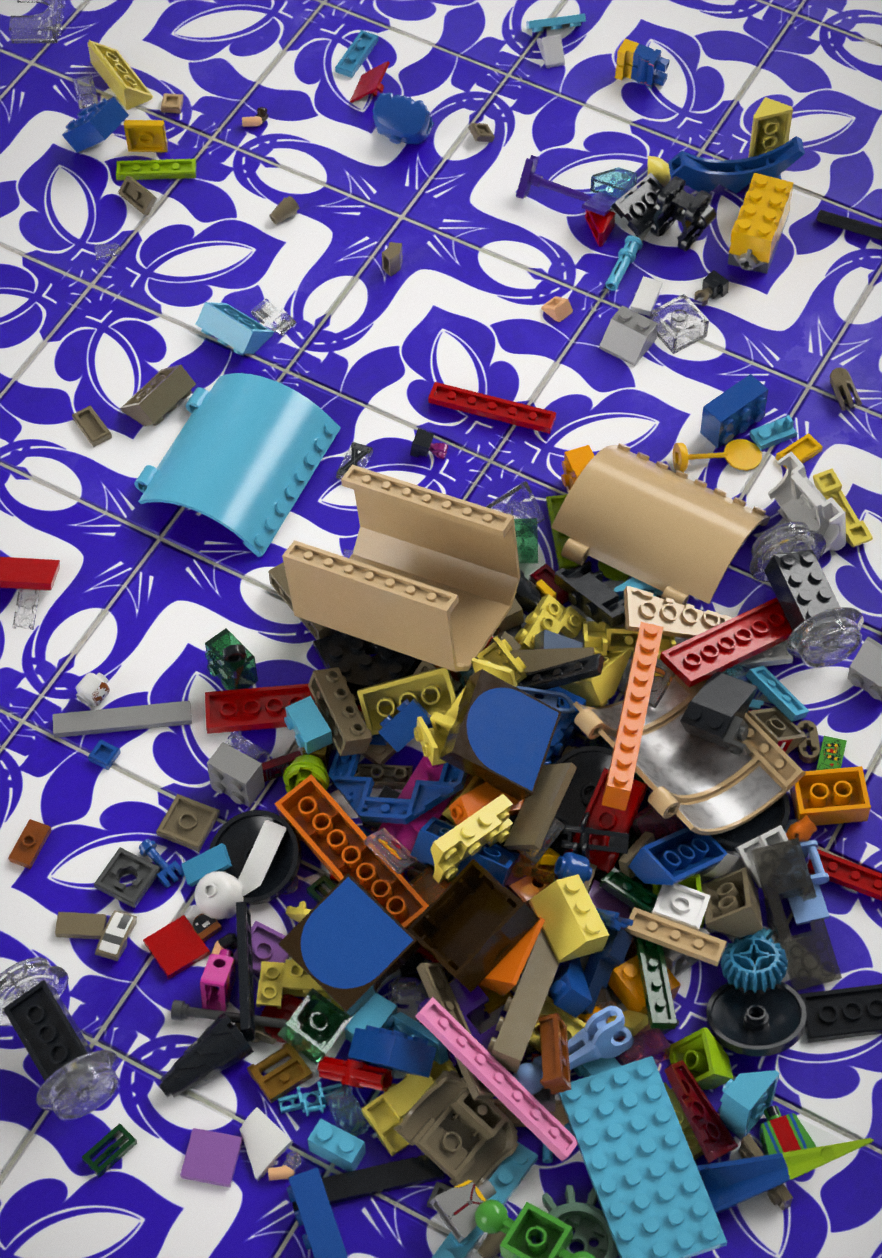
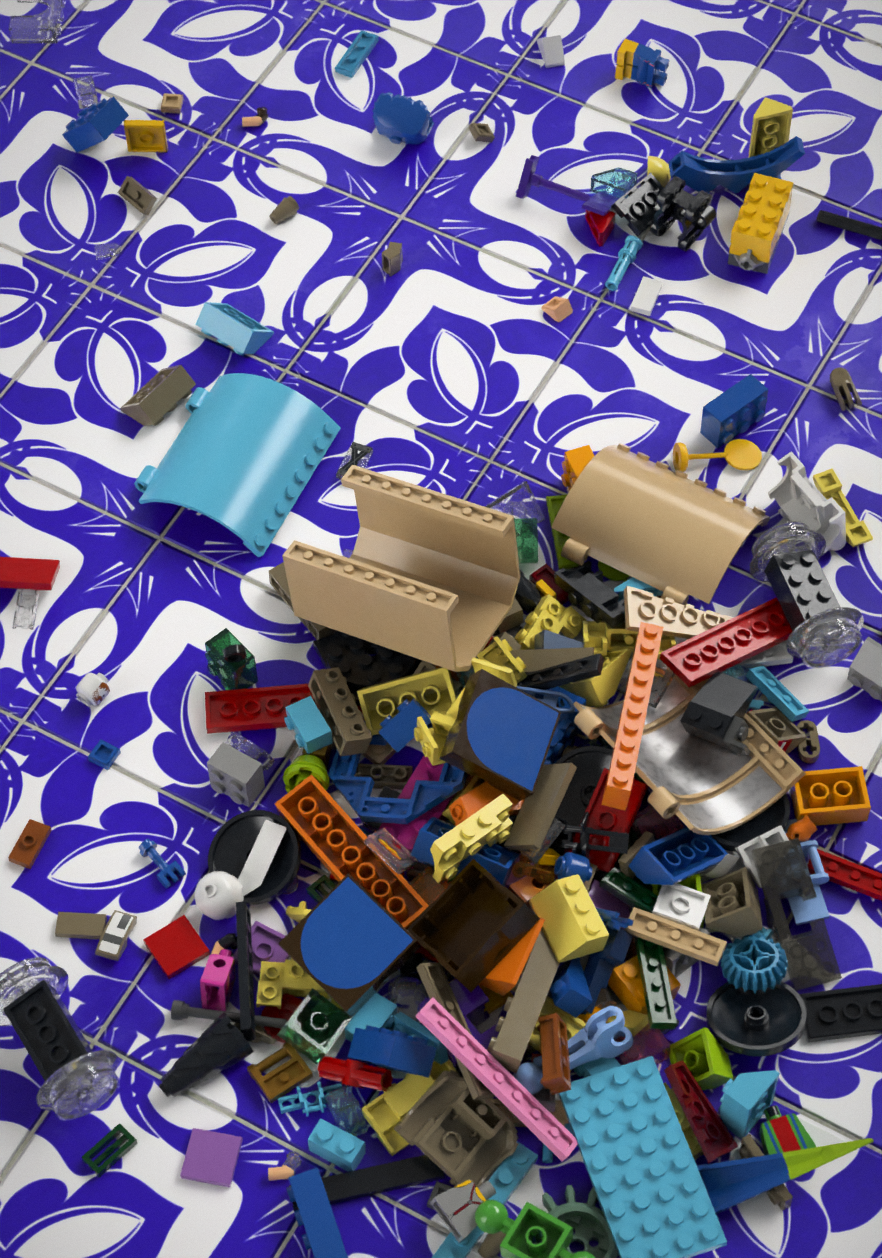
(92, 426): dark tan tile -> none
(118, 75): light yellow slope -> none
(122, 719): light grey tile -> none
(127, 863): dark grey piece -> none
(156, 169): lime tile -> none
(188, 822): dark tan plate -> none
(206, 926): tile -> none
(212, 860): dark azure tile -> none
(263, 1142): white slope -> none
(272, 318): clear slope -> none
(276, 767): dark red tile -> none
(370, 82): red piece -> none
(423, 444): black piece -> none
(492, 407): red plate -> none
(556, 22): medium azure plate -> none
(629, 335): light grey slope -> none
(680, 323): clear brick -> none
(712, 286): black piece -> none
(773, 433): medium azure plate -> none
(803, 449): yellow tile -> none
(831, 753): bright green tile -> none

